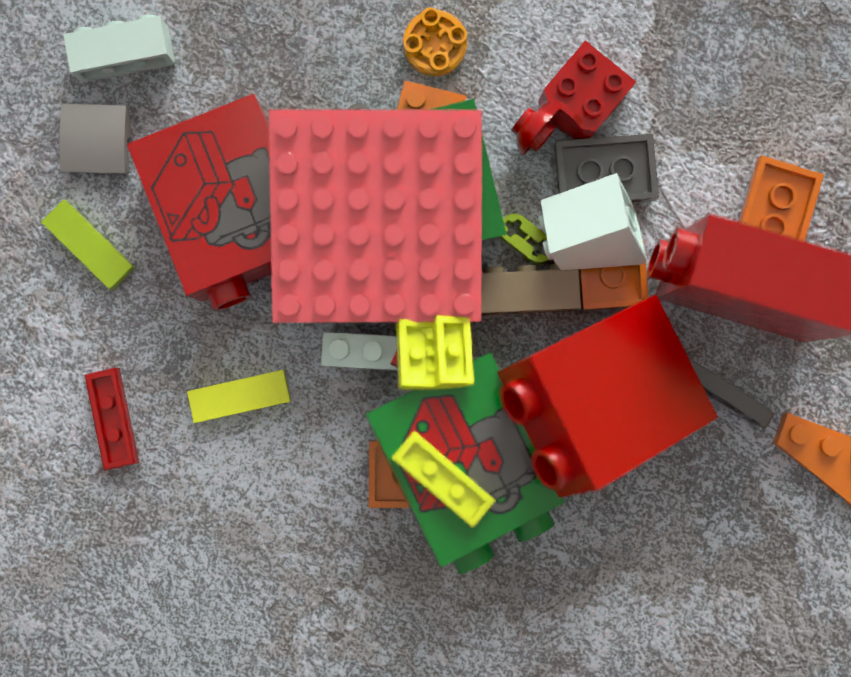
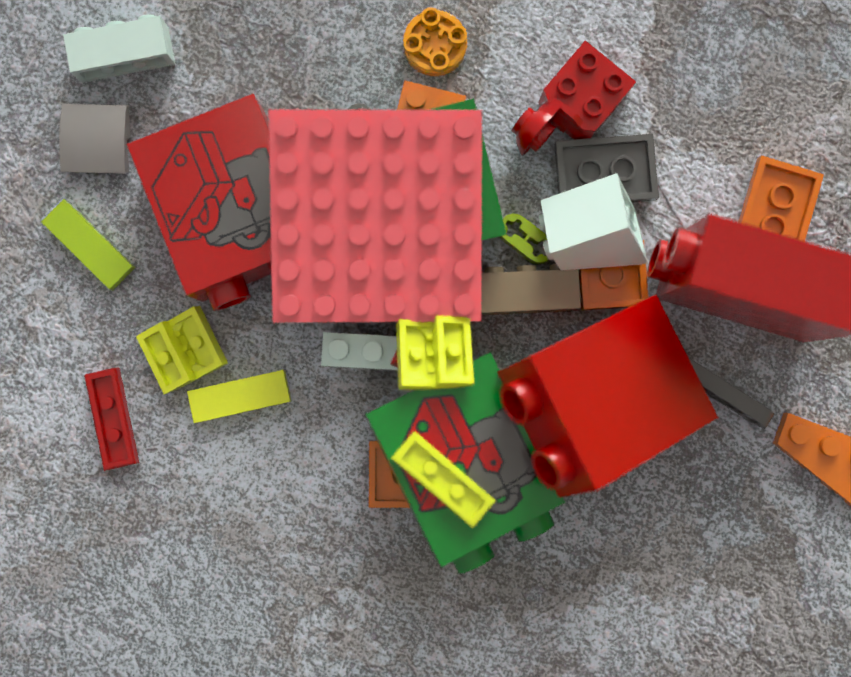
(181, 349): none -> neon yellow slope

